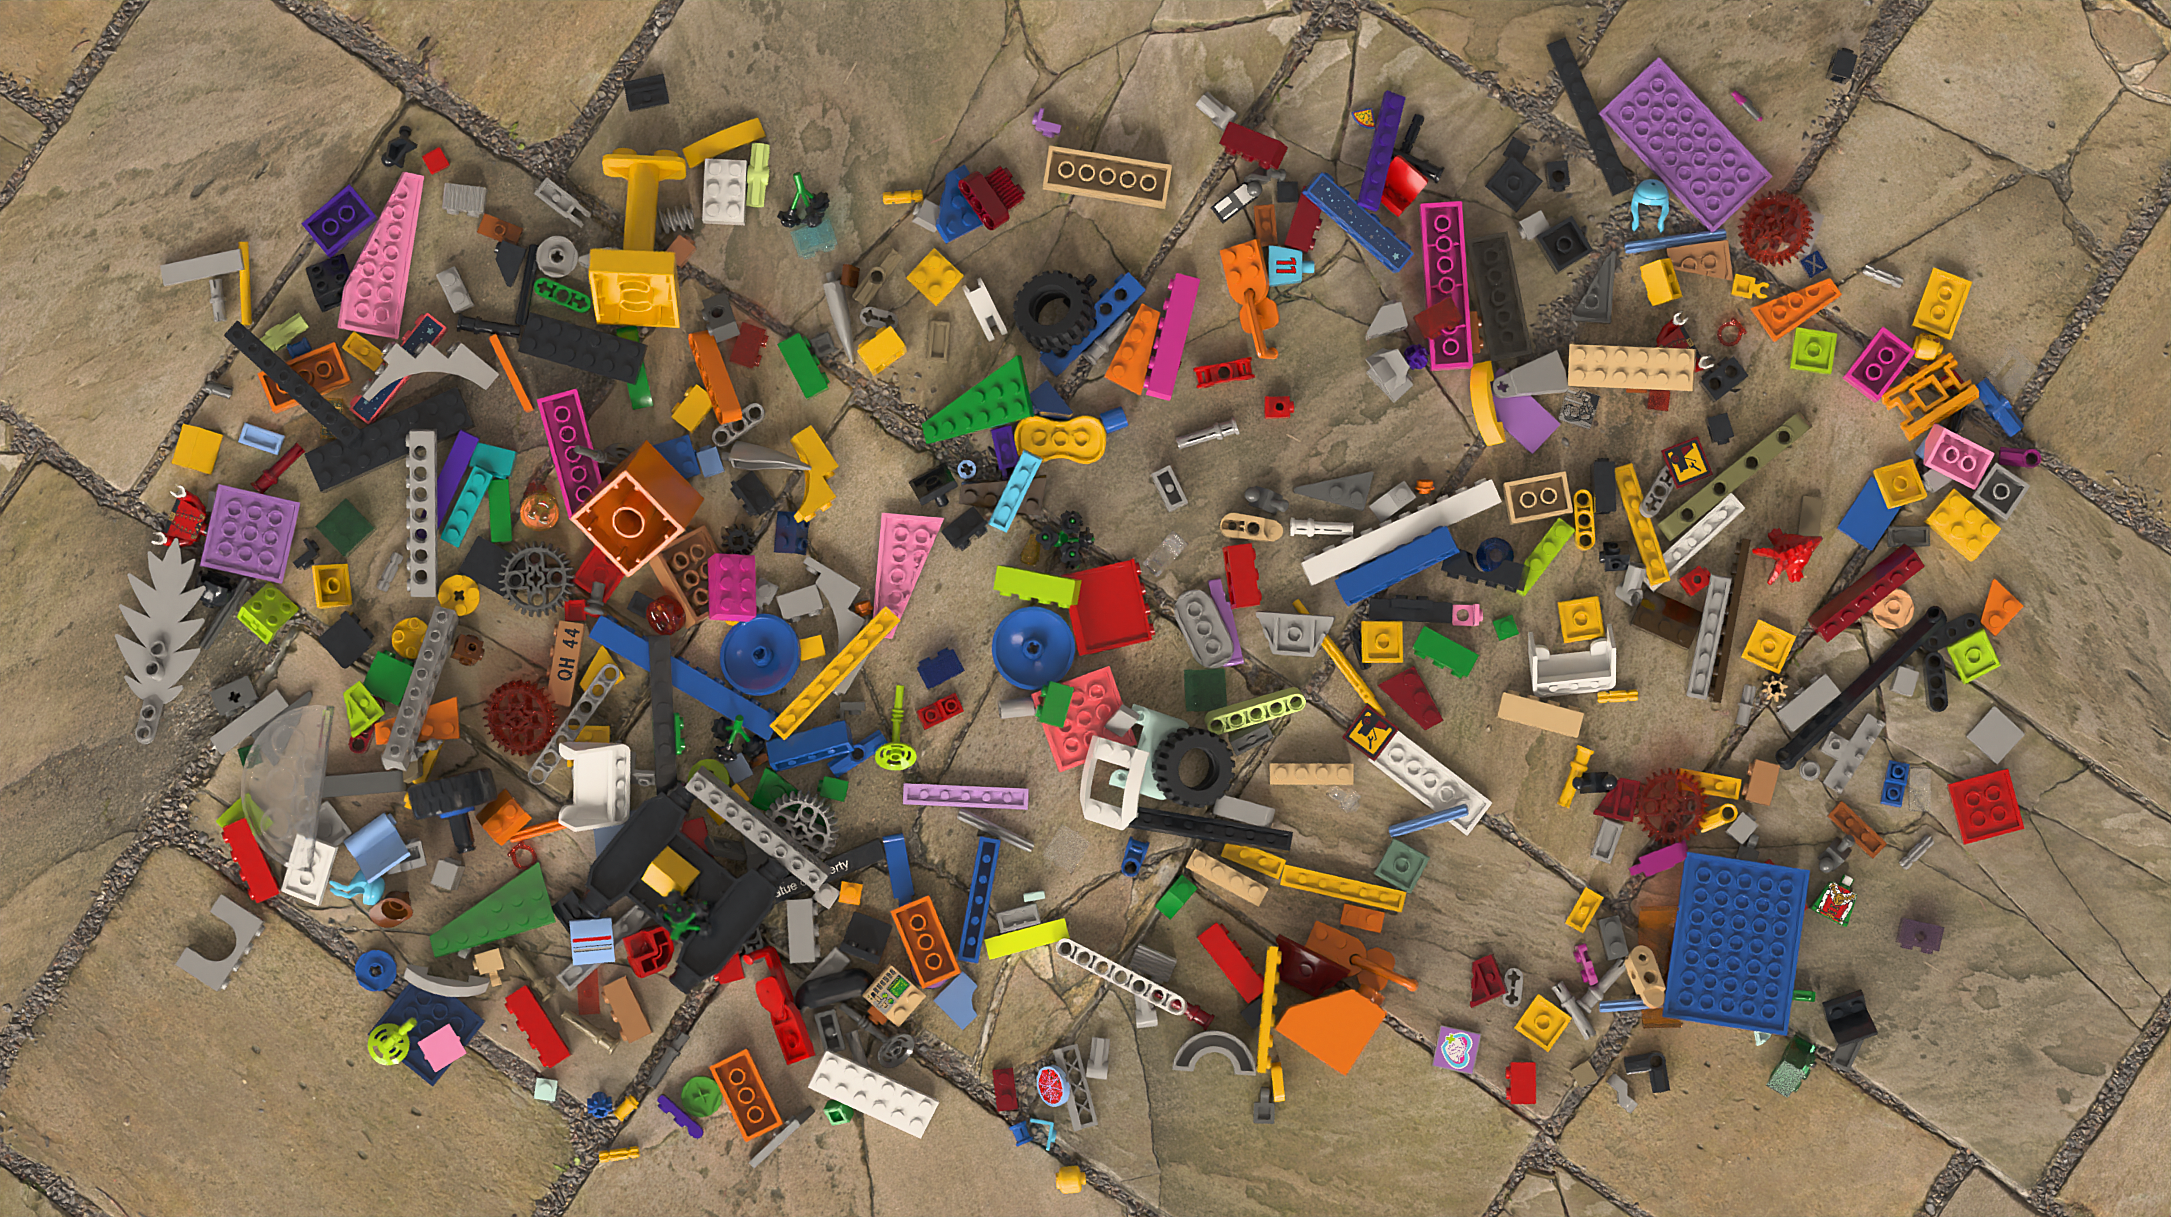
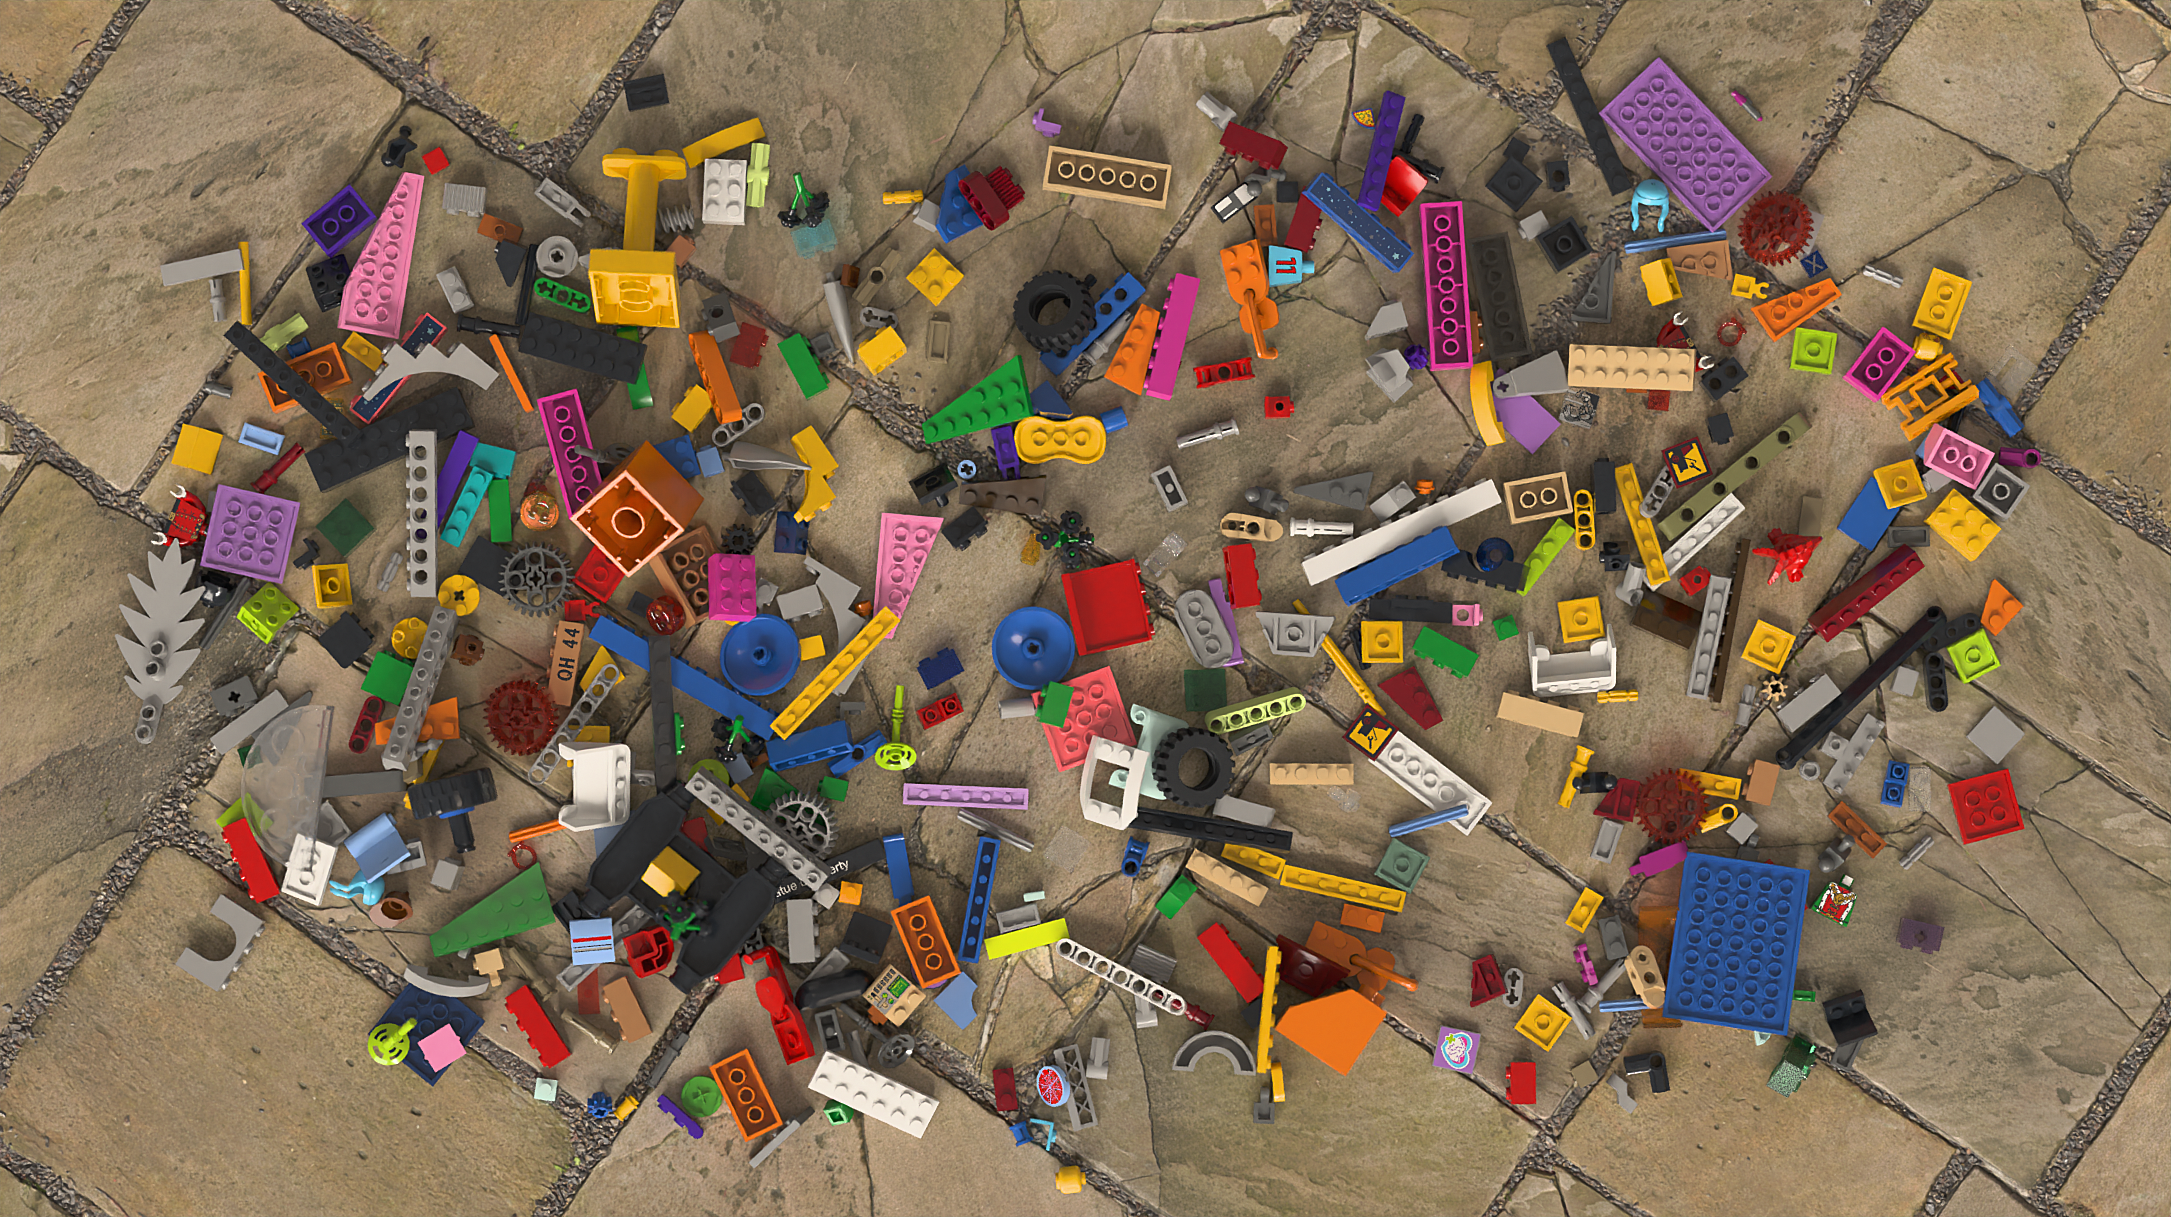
(361, 708): lime wing -> none
(387, 967): blue plate -> none
(503, 817): orange slope -> none
(595, 602): dark grey pin -> none
(619, 1154): yellow axle -> none
(984, 309): white piece -> none
(1015, 490): medium azure tile -> none
(1037, 585): lime brick -> none
(1122, 720): light grey tile -> none
(1438, 318): clear red brick -> none
(1841, 66): black brick -> none
(1894, 610): light nougat tile -> none

